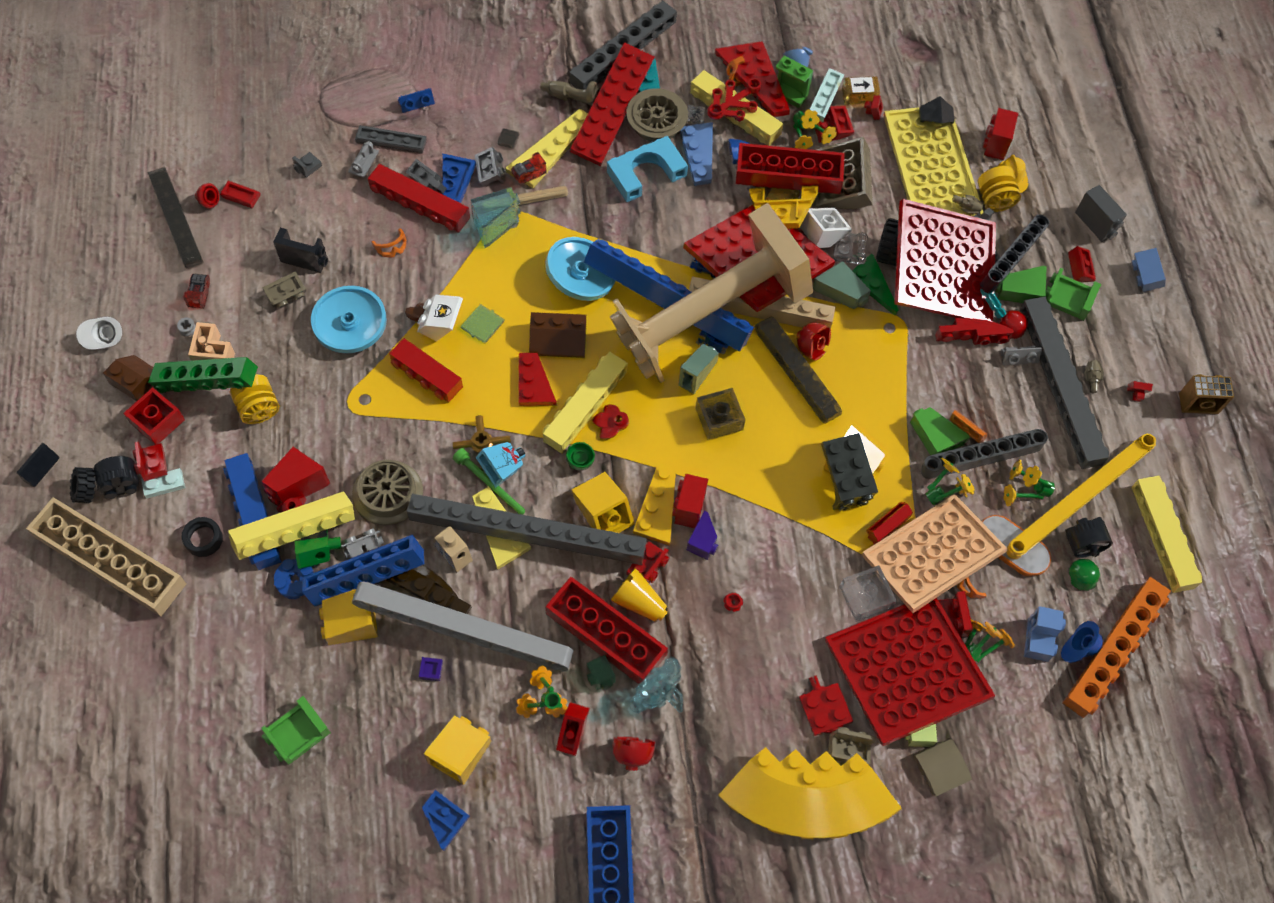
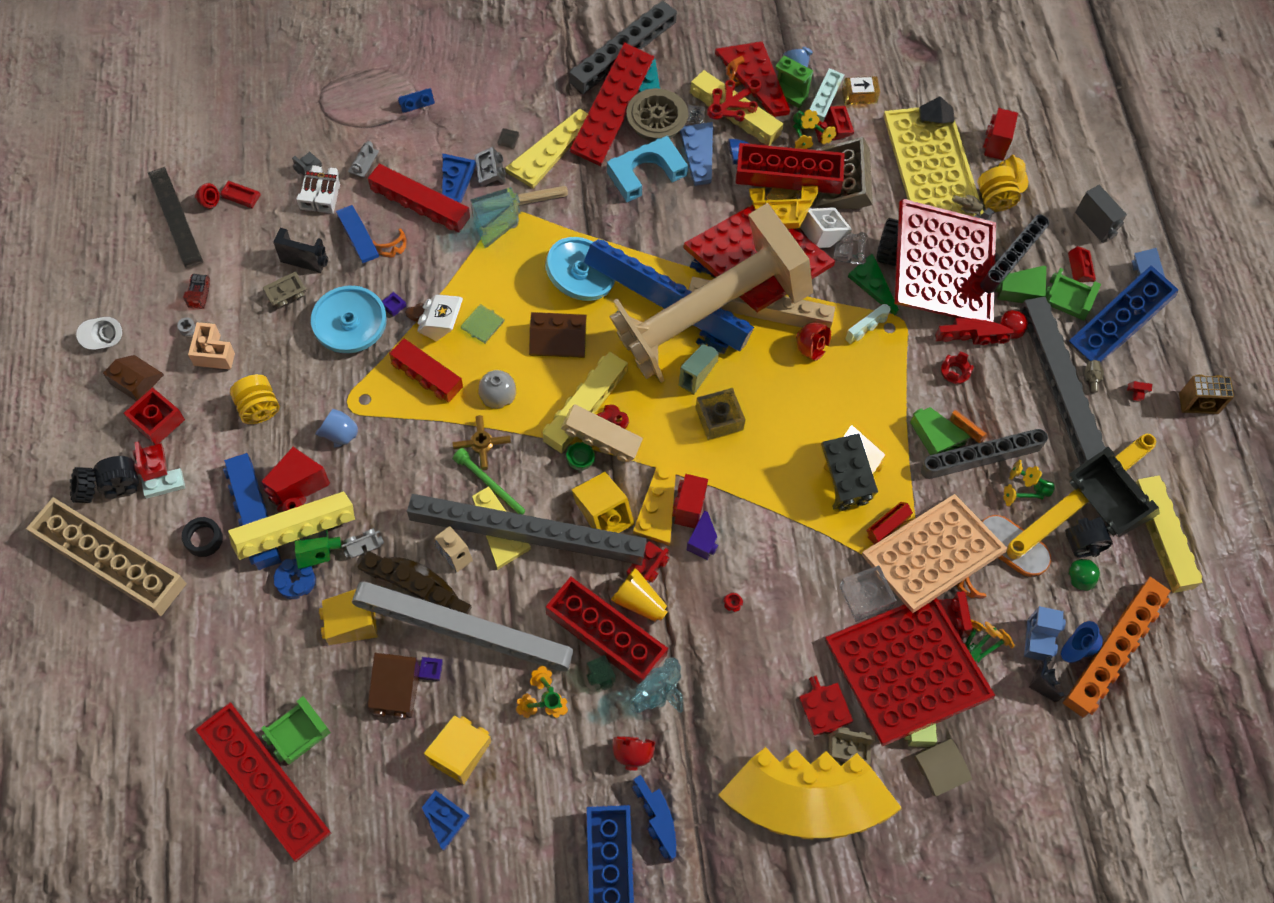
(38, 465): black slope -> none
(203, 374): green brick -> none
(263, 782): none -> red plate
(319, 190): none -> white hips
(338, 428): none -> medium blue piece
(357, 234): none -> blue slope
(367, 567): blue brick -> none
(385, 515): dark tan piece -> none
(391, 139): dark grey tile -> none
(393, 304): none -> dark purple tile
(393, 685): none -> reddish brown slope
(425, 176): dark grey hinge -> none
(497, 389): none -> light grey cylinder
(500, 462): medium azure torso -> none
(529, 169): clear red leg -> none
(533, 382): red wing -> none
(564, 91): dark tan piece -> none
(572, 728): red slope -> none
(601, 433): none -> tan brick
(662, 824): none -> blue slope
(798, 370): clear smoke beam -> none
(842, 286): sand green slope -> none
(868, 323): none -> light aqua plate
(875, 107): red tile -> none
(959, 361): none -> red piece
(963, 487): plant -> none
(994, 304): teal axle -> none
(1024, 355): light grey hinge -> none
(1045, 681): none -> black slope
(1113, 493): none -> pearl dark grey windscreen
(1124, 315): none -> blue slope

